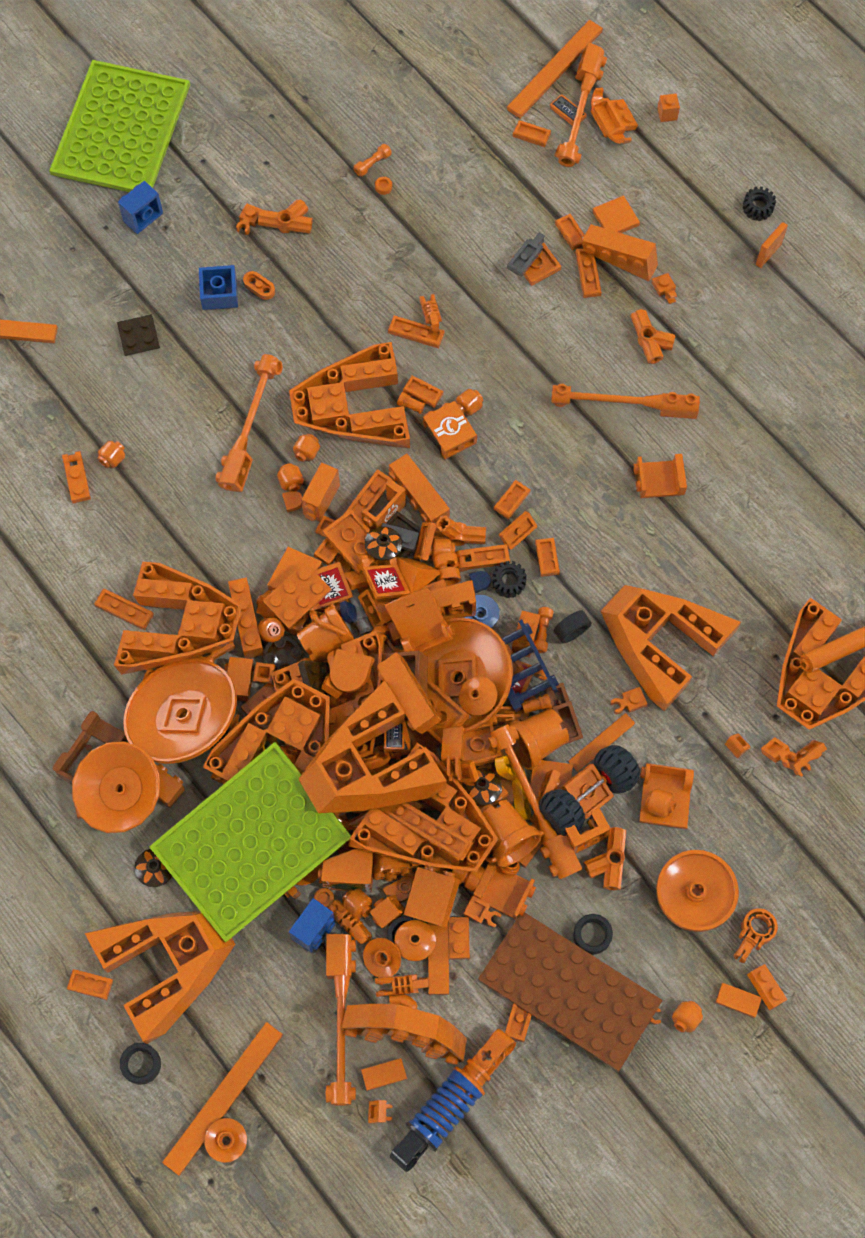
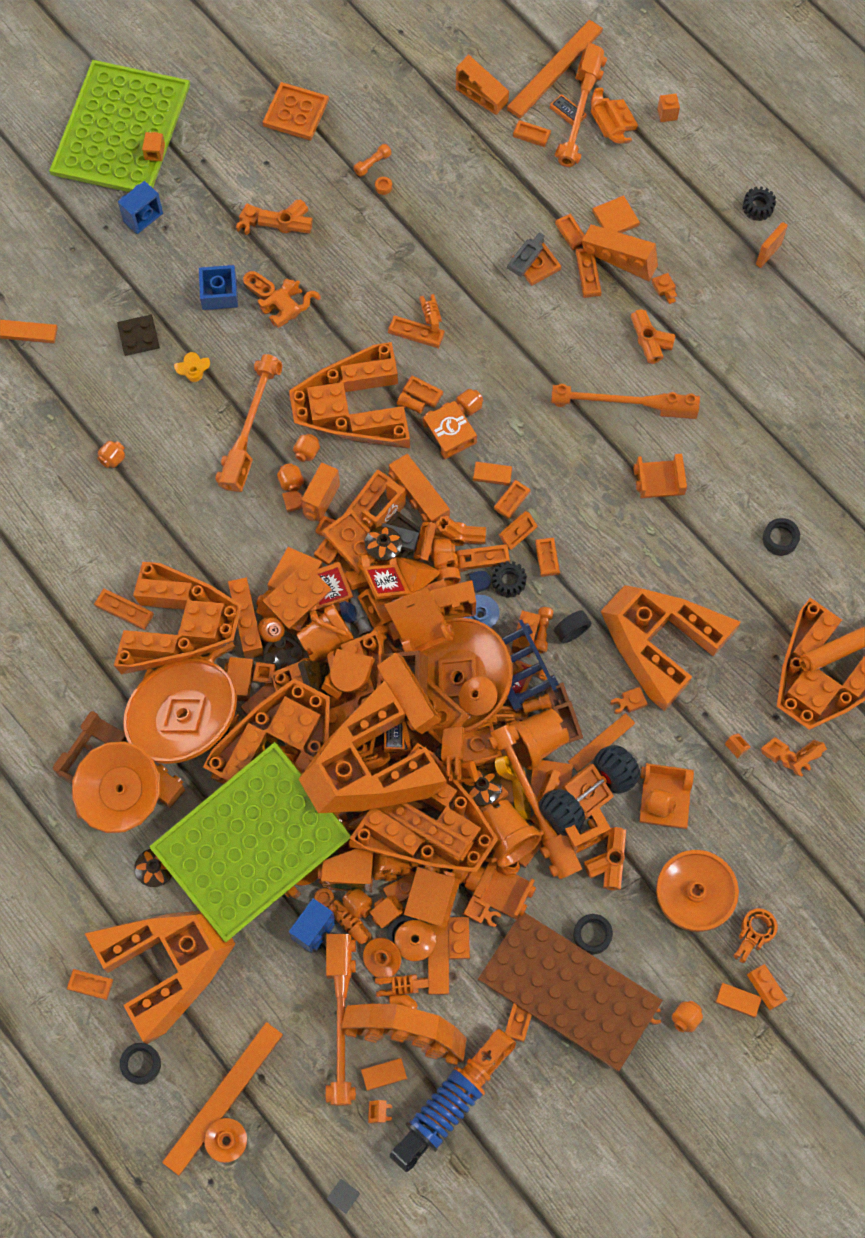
(76, 477): orange plate -> none
(153, 146): none -> orange brick
(192, 366): none -> light orange plate
(286, 306): none -> orange animal
(295, 111): none -> orange plate
(343, 1196): none -> dark grey sticker
(480, 85): none -> orange wedge
(492, 473): none -> orange tile
(785, 524): none -> black tyre

